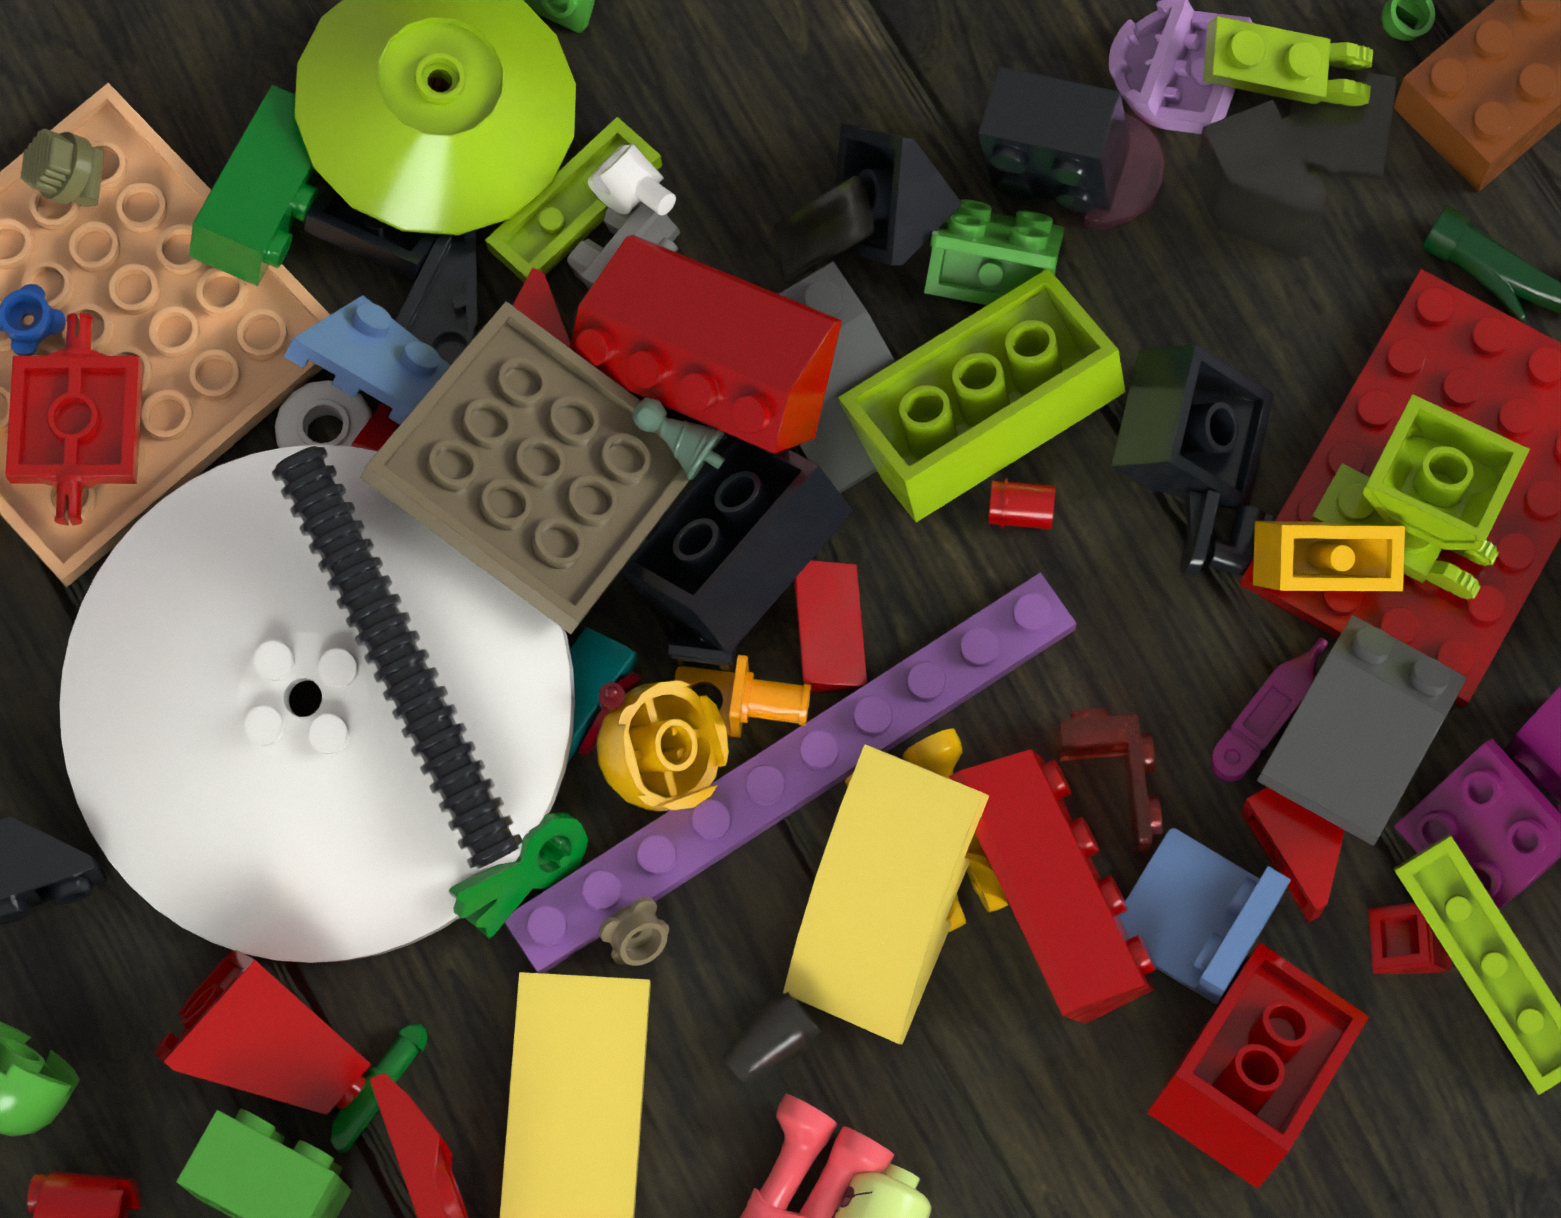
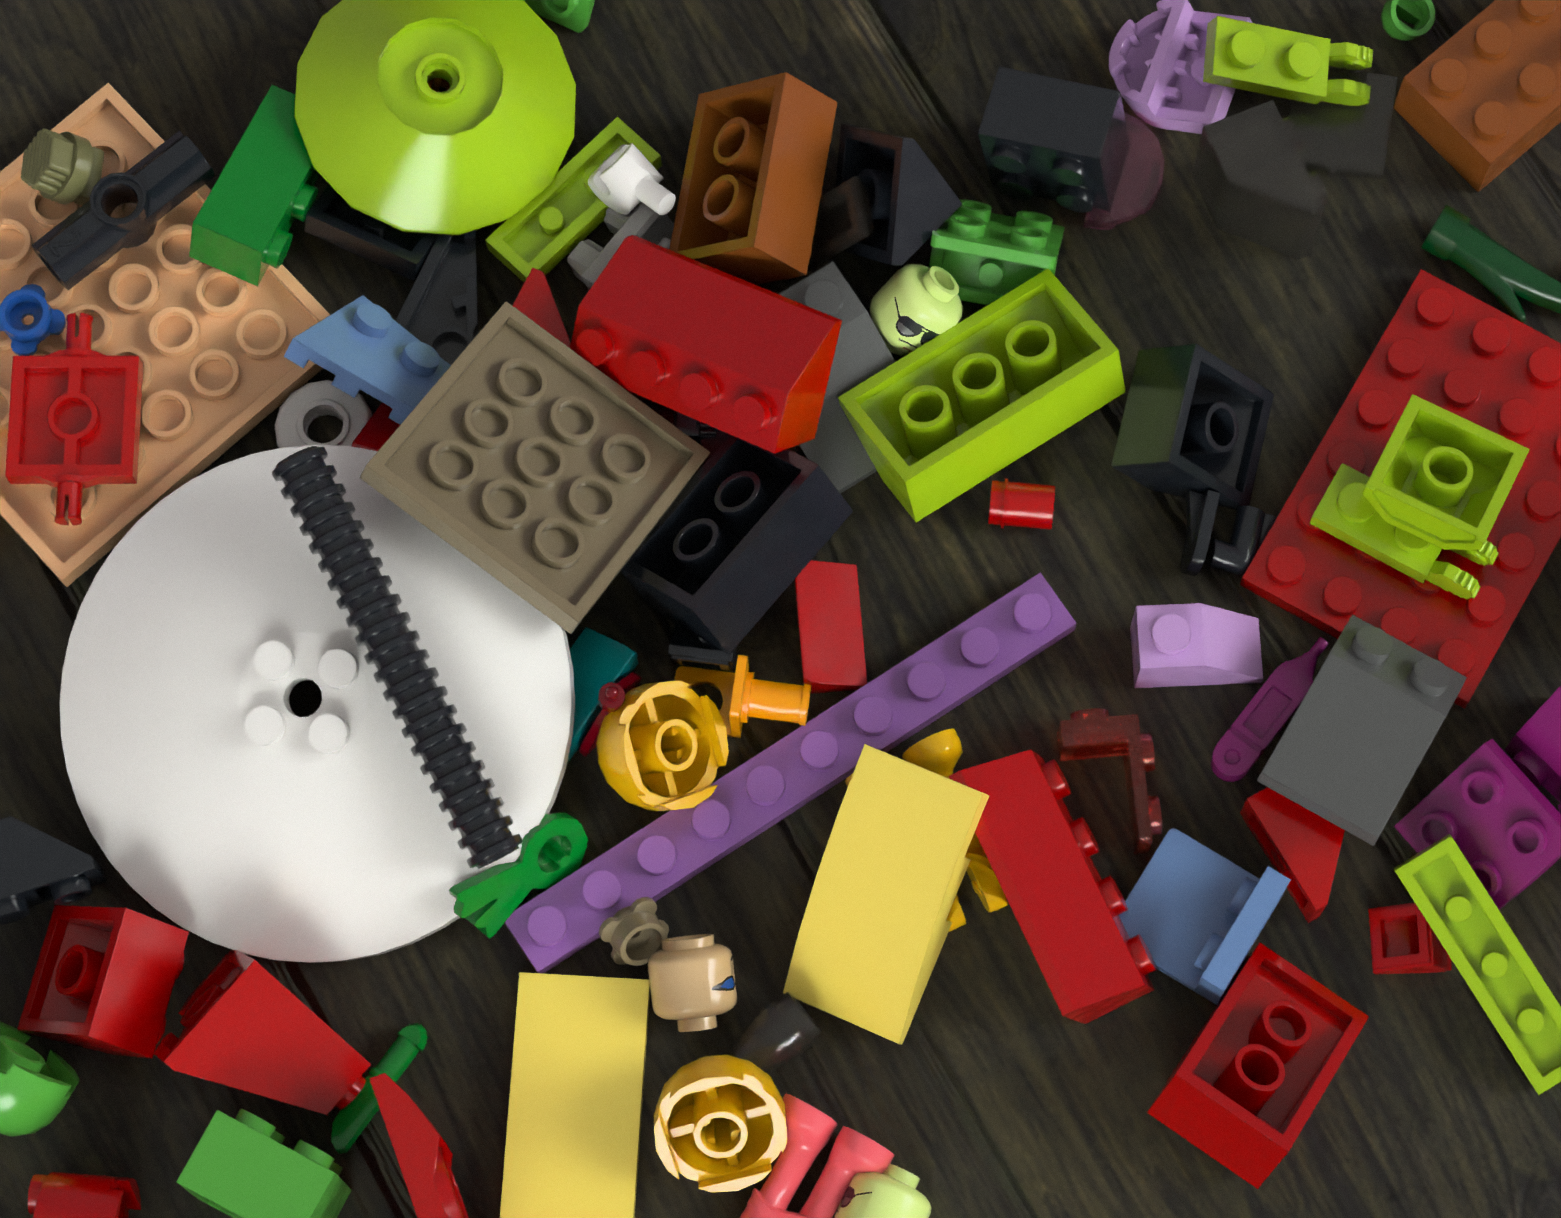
(93, 236): none -> black piece
(104, 980): none -> red slope
(689, 442): sand green piece -> none
(692, 981): none -> tan head
(720, 1123): none -> yellow cylinder
(755, 178): none -> dark orange brick
(915, 307): none -> yellowish green head
(1194, 646): none -> lavender slope
(1328, 556): yellow slope -> none

